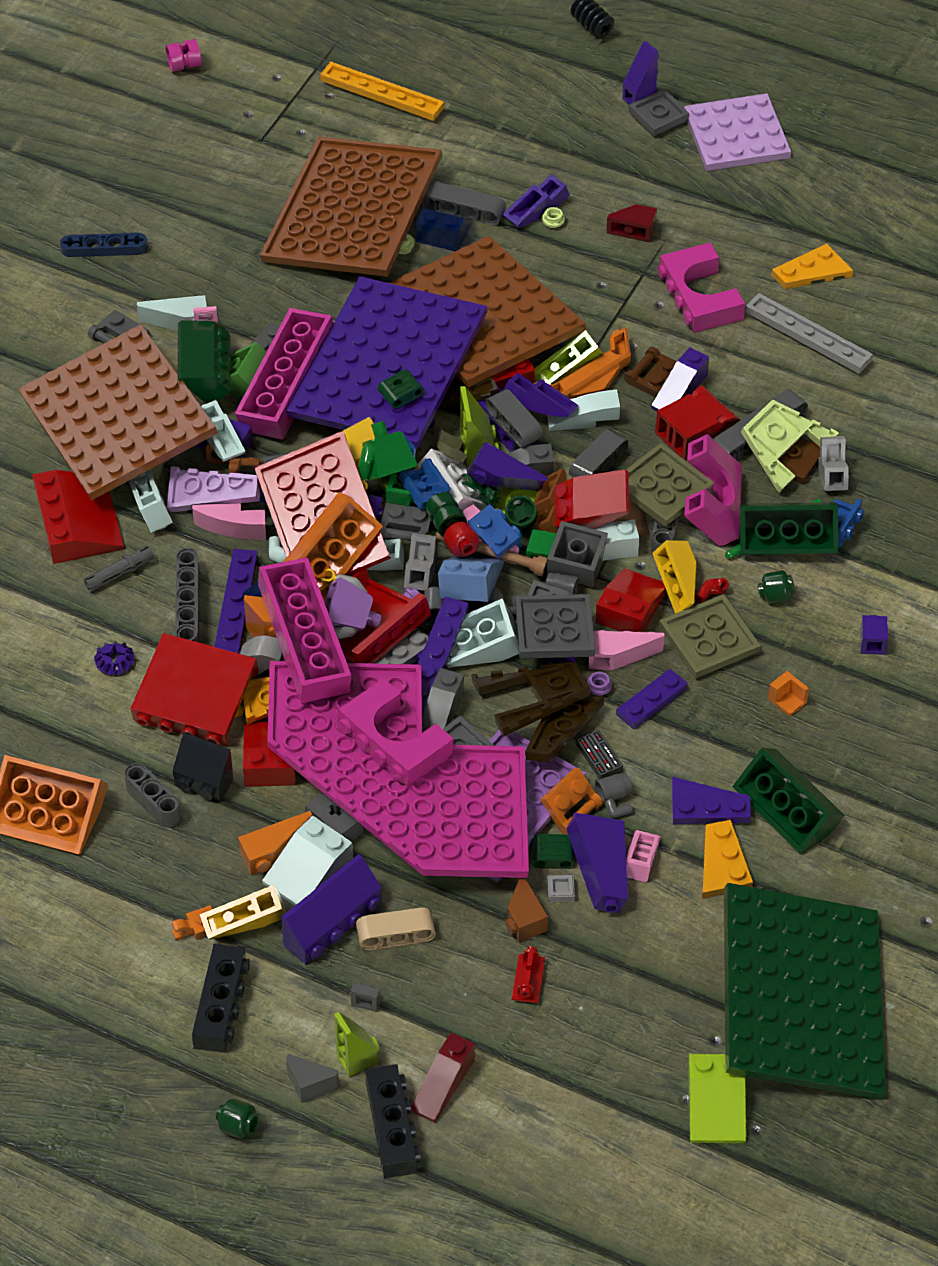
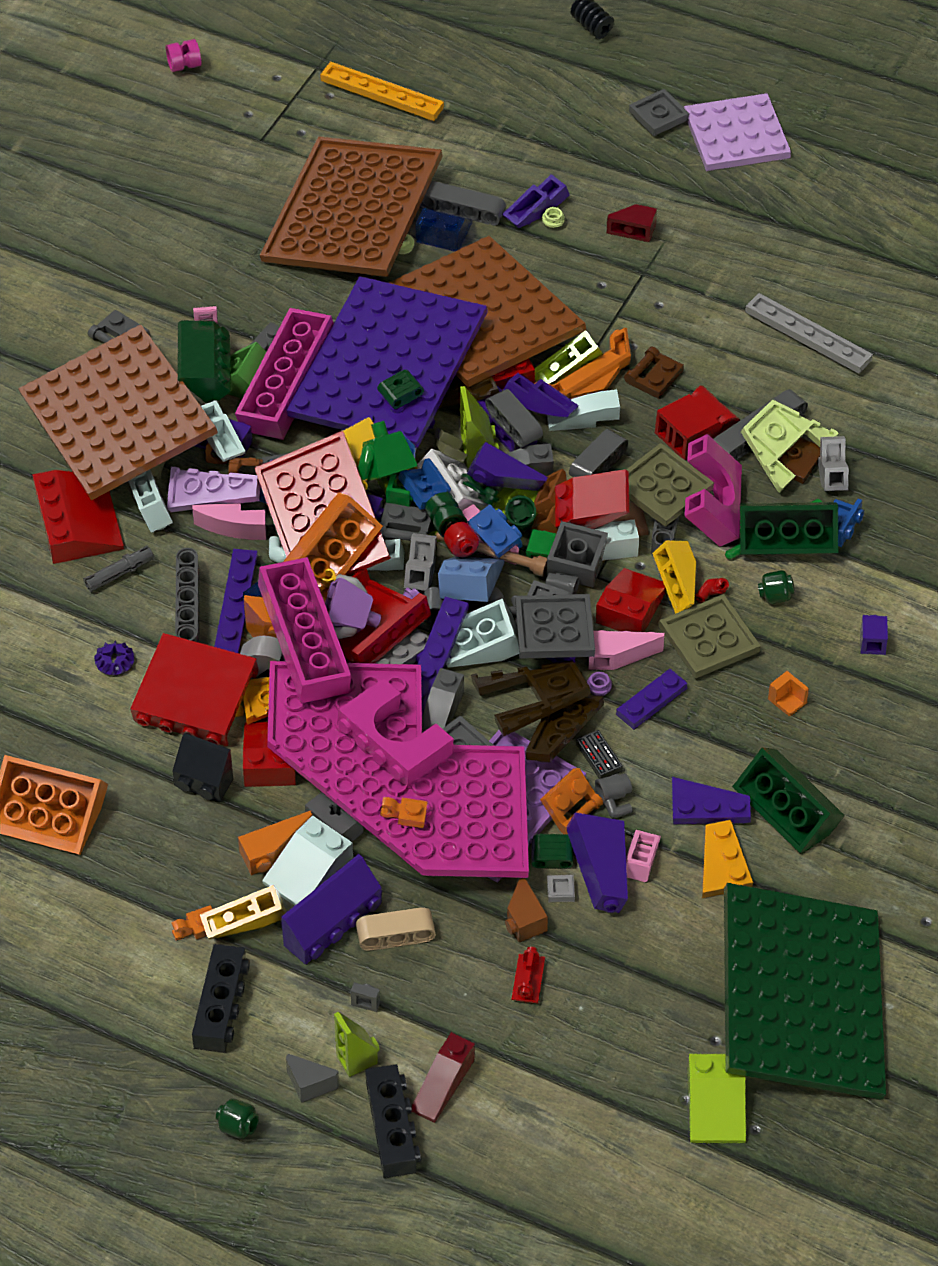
(103, 242): dark blue beam -> none
(152, 795): dark grey beam -> none
(169, 312): light aqua slope -> none
(409, 812): none -> orange plate
(642, 75): dark purple slope -> none
(683, 379): slope -> none
(699, 310): dark pink arch -> none
(812, 266): light orange wing -> none

